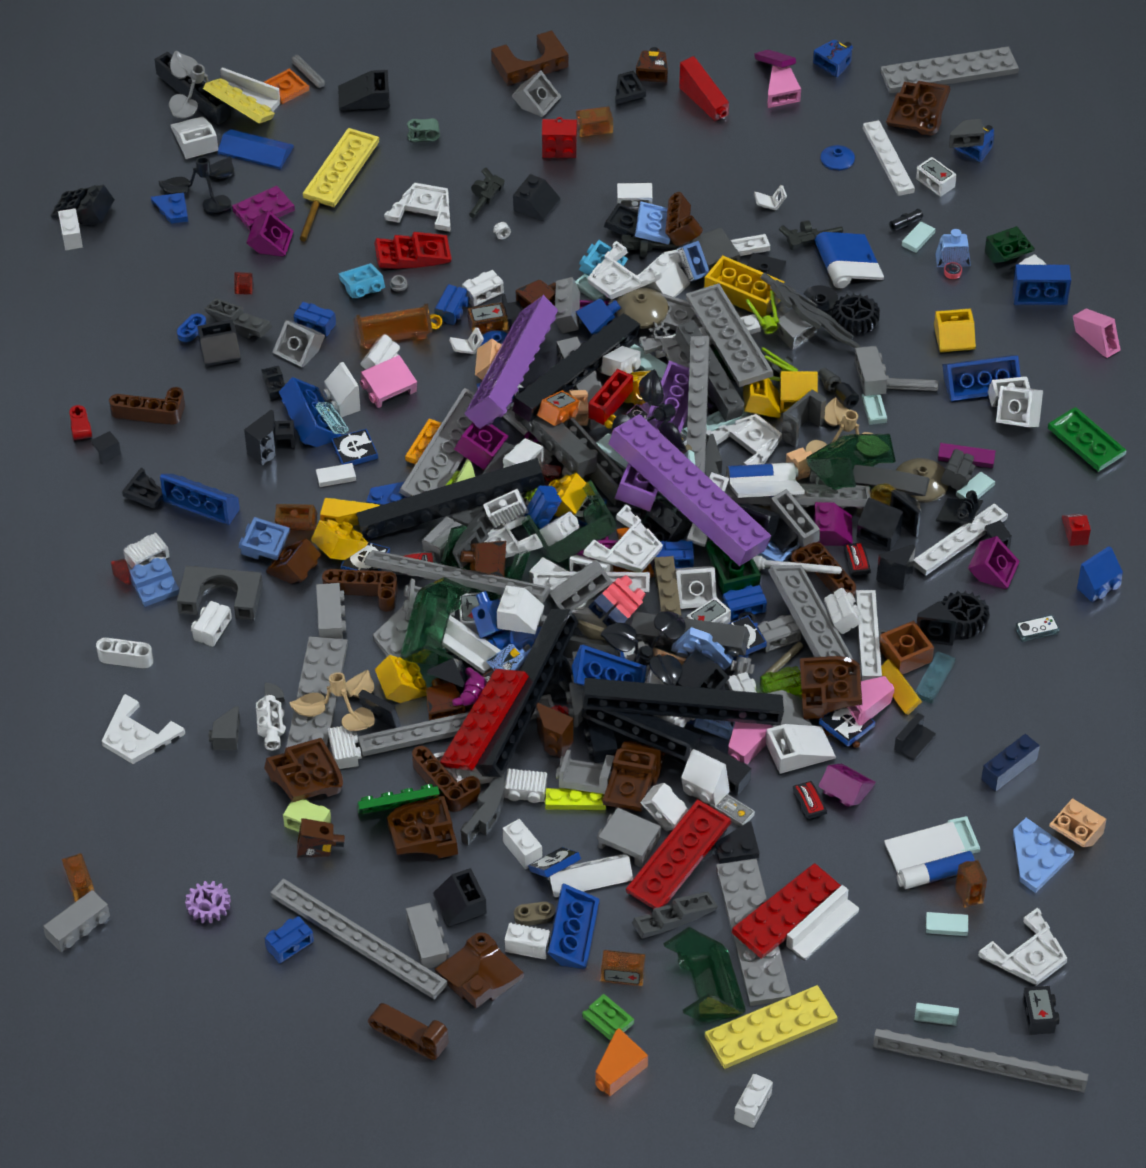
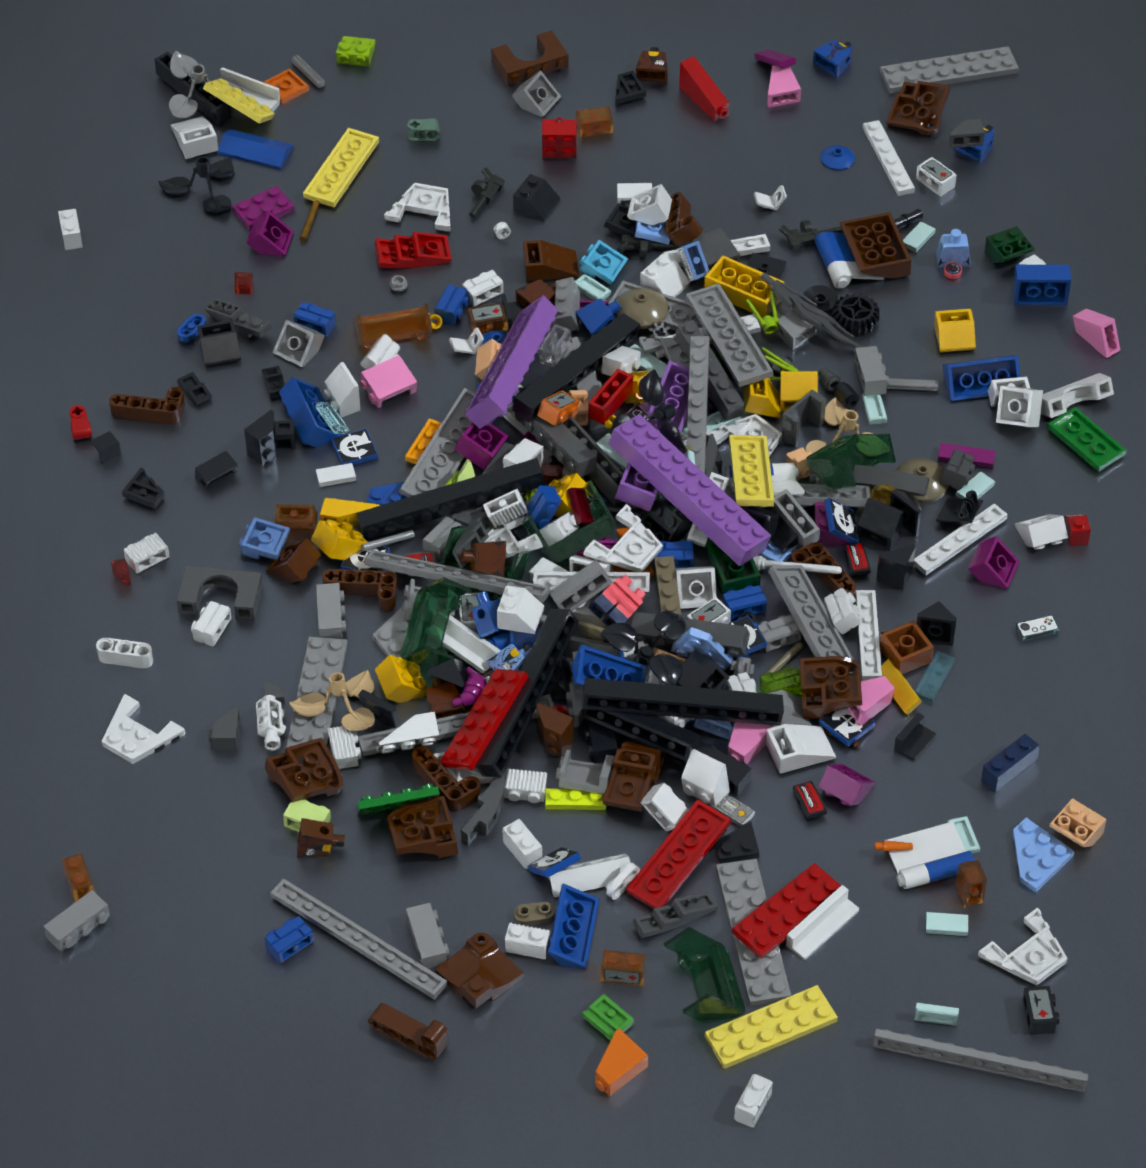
(90, 204): black slope -> none
(153, 581): medium blue plate -> none
(172, 206): blue wing -> none
(194, 390): none -> black slope
(199, 498): blue slope -> none
(210, 902): lavender gear -> none
(215, 468): none -> black hinge
(355, 51): none -> lime plate
(362, 280): medium azure plate -> none
(365, 91): black slope -> none
(388, 540): none -> light grey bar
(417, 730): none -> white slope
(460, 898): black slope -> none
(548, 261): none -> reddish brown slope
(555, 346): none -> clear brick
(580, 506): none -> dark red tile
(616, 280): white wing -> none
(617, 886): none -> white plate
(630, 835): light grey panel -> none
(650, 206): none -> white slope
(751, 470): none -> light yellow plate
(841, 521): none -> tile
(877, 246): none -> reddish brown slope
(890, 846): none -> orange animal
(970, 612): black gear -> none
(999, 530): black panel -> none
(1042, 530): none -> white slope
(1089, 388): none -> white arch
(1100, 575): blue slope -> none

